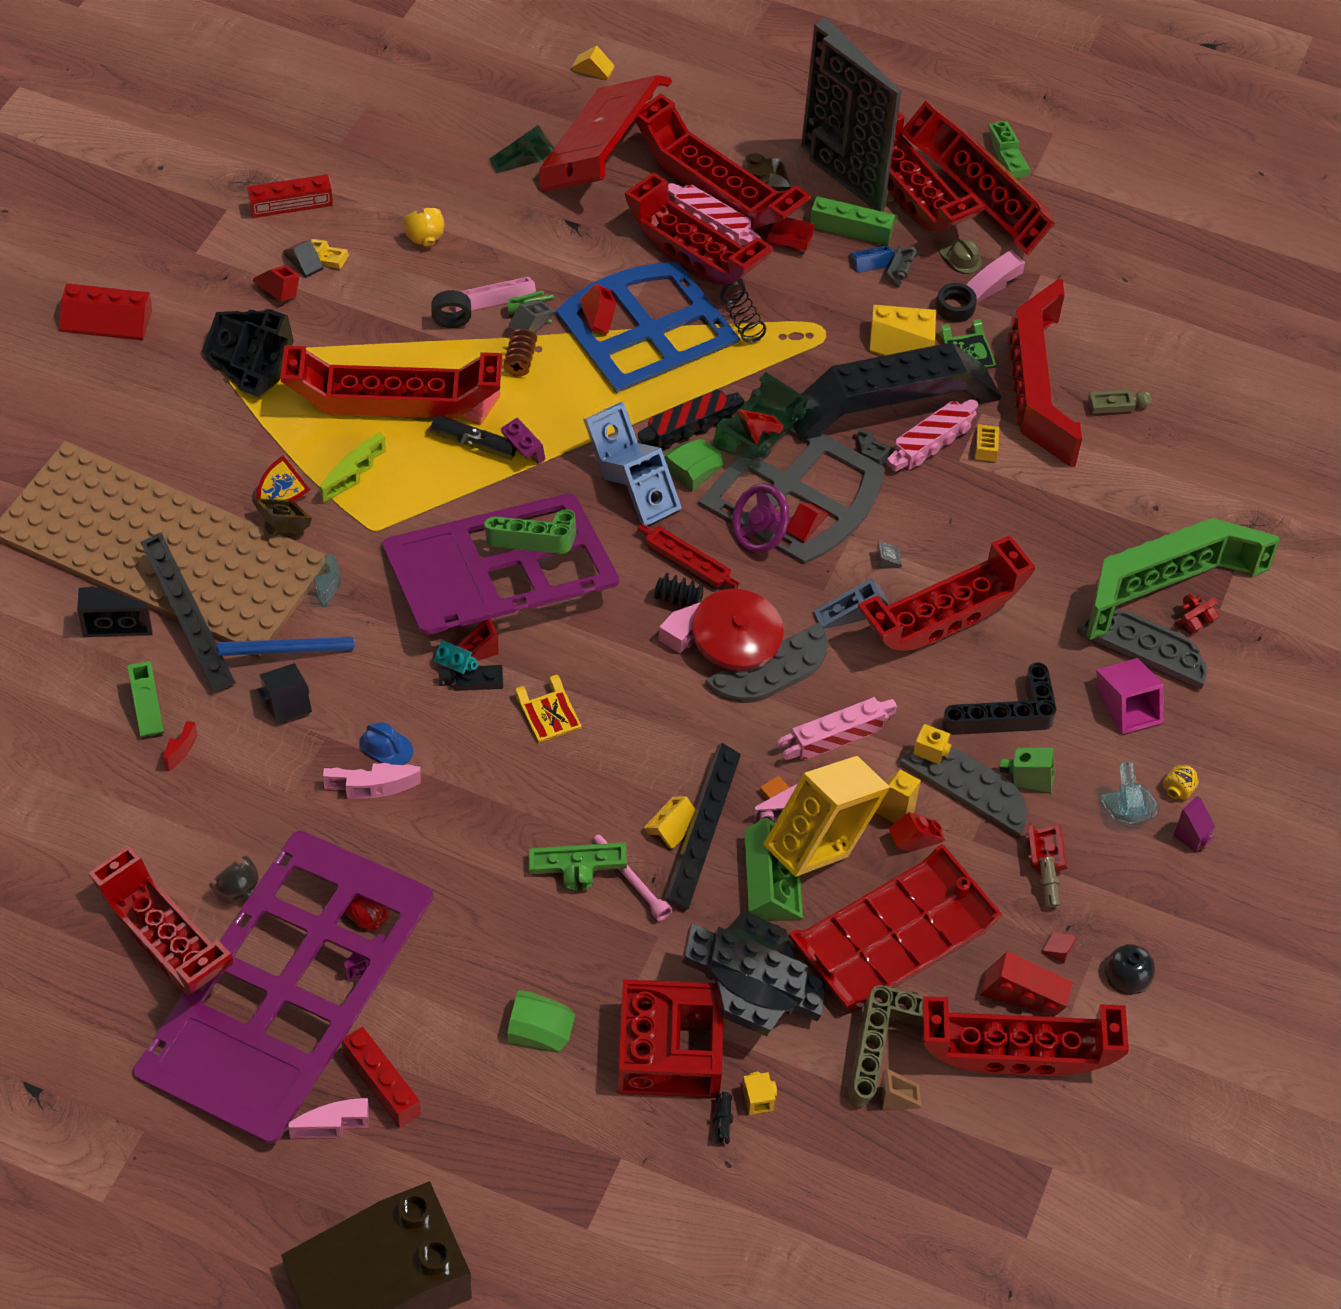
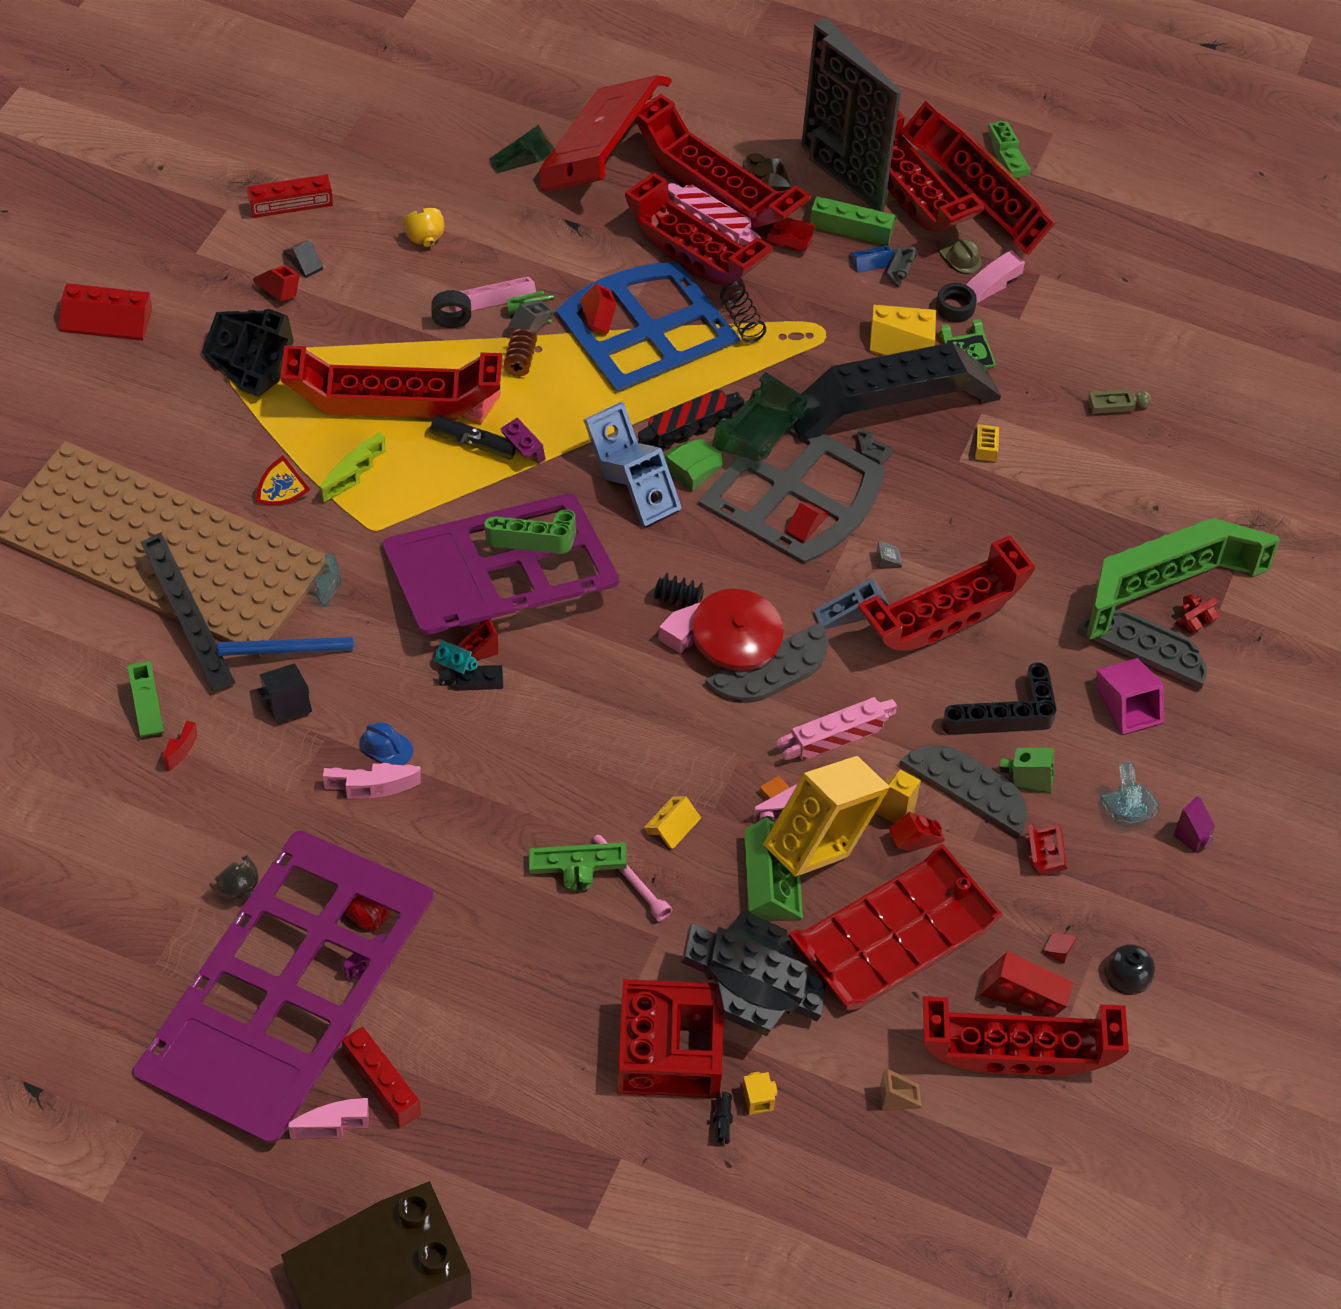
(111, 614): black slope -> none
(158, 922): red slope -> none
(282, 516): dark brown slope -> none
(328, 255): yellow slope -> none
(539, 1022): bright green slope -> none
(549, 714): yellow flag -> none
(593, 63): yellow slope -> none
(688, 557): red plate -> none
(702, 827): black plate -> none
(757, 422): red slope -> none
(761, 518): magenta piece -> none
(877, 1034): olive beam -> none
(932, 434): bright pink hinge -> none
(932, 744): yellow brick -> none
(1035, 412): red slope -> none
(1049, 882): dark tan pin -> none
(1181, 782): yellow head -> none

